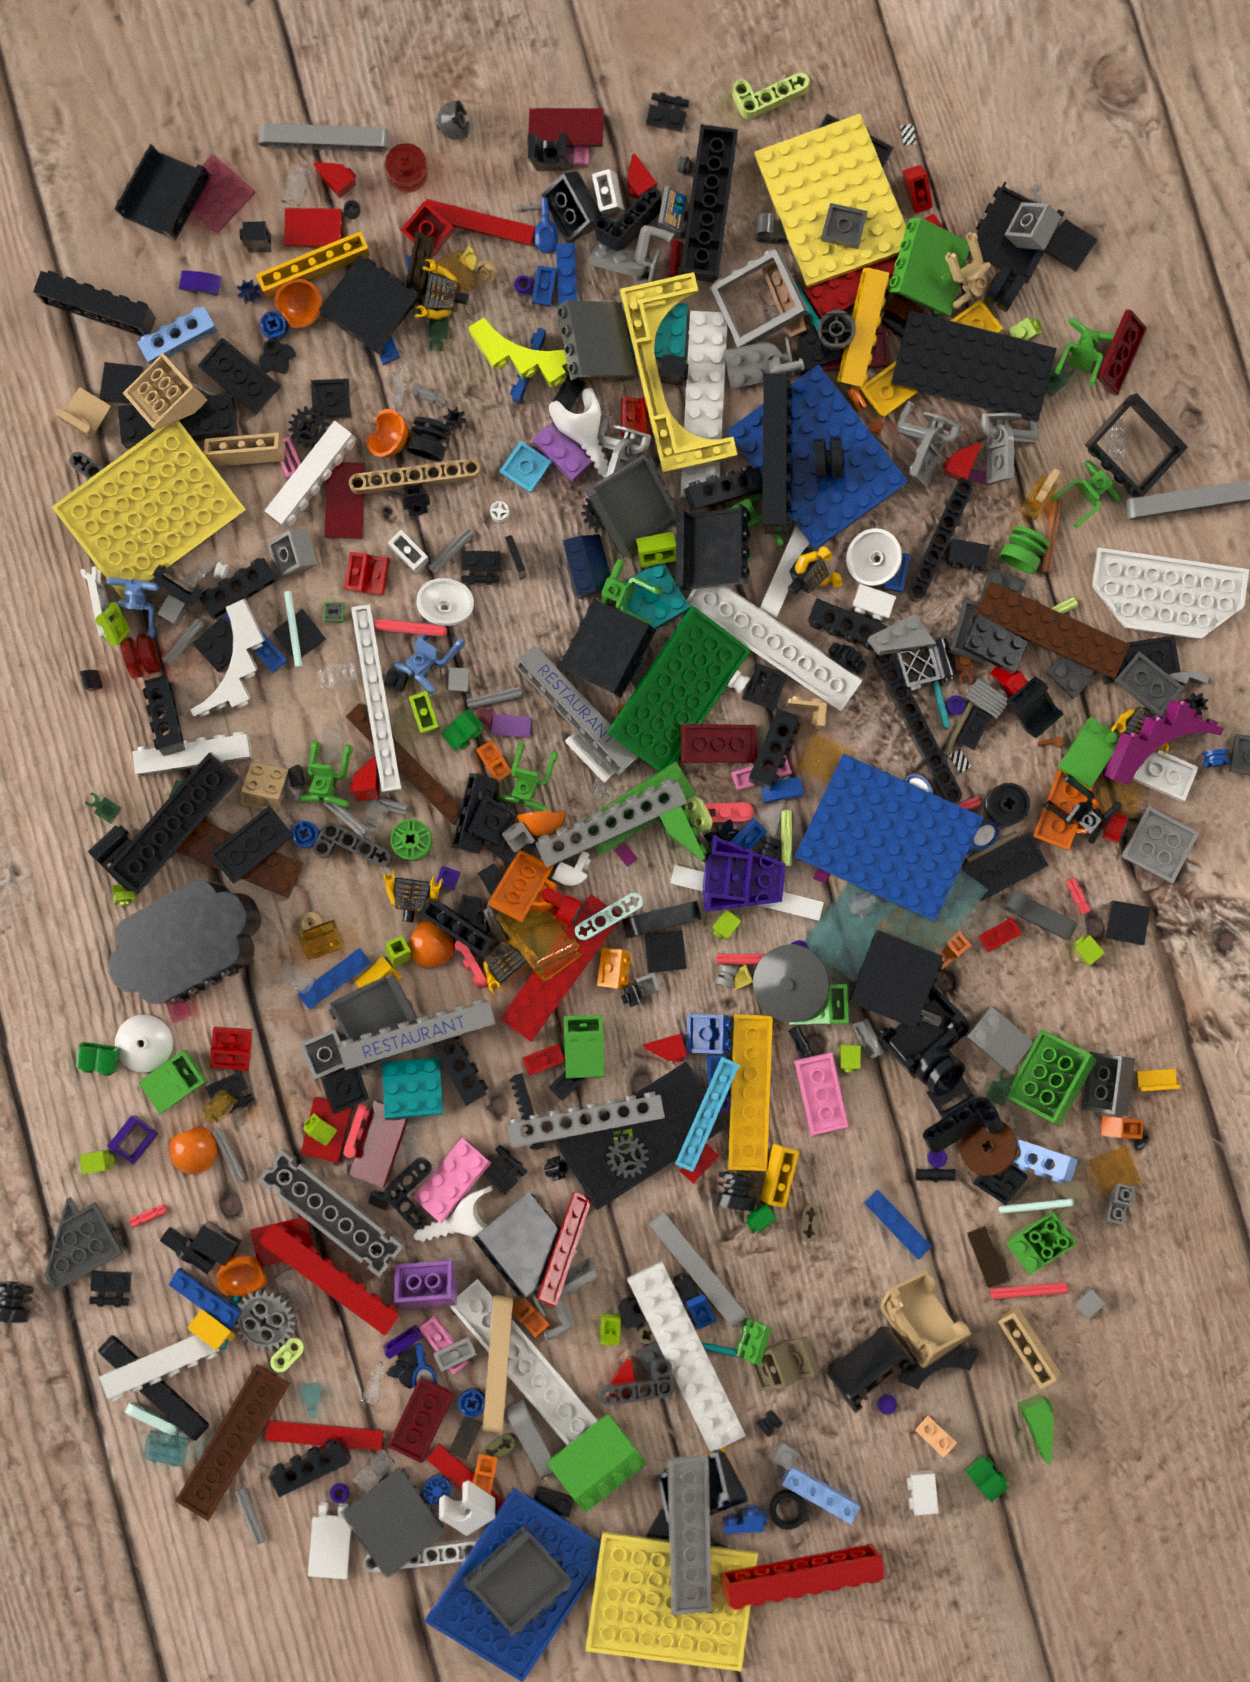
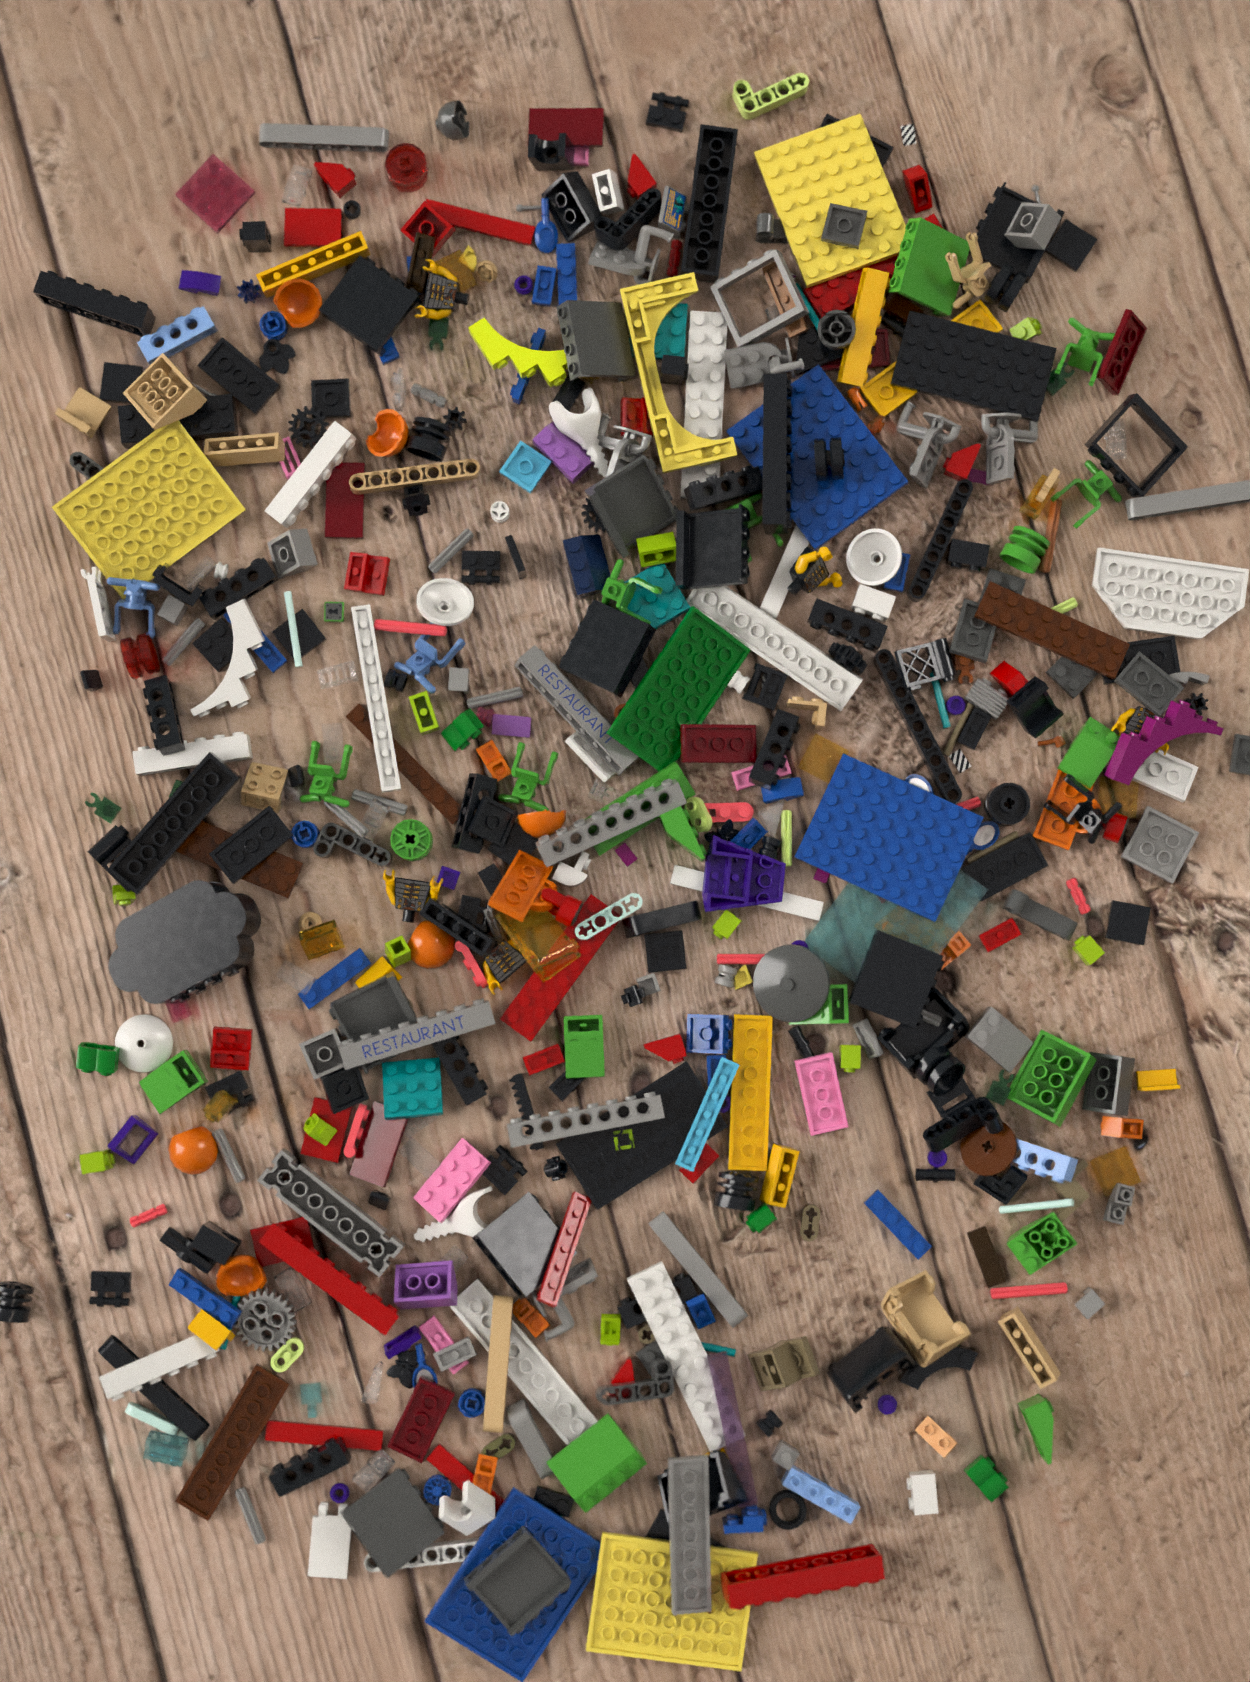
(80, 1245): dark grey wing -> none
(116, 629): lime plate -> none
(162, 193): black panel -> none
(366, 782): red slope -> none
(401, 1195): black beam -> none
(408, 551): white brick -> none
(465, 1437): clear smoke tile -> none
(517, 836): light grey panel -> none
(614, 968): light orange bracket -> none
(623, 1164): dark grey gear -> none
(684, 165): dark grey plate -> none
(732, 1423): none -> clear purple tile
(757, 1342): bright green plate -> none
(862, 904): clear head -> none
(901, 636): light grey wing -> none
(995, 644): black plate -> none
(1215, 758): blue wheel -> none

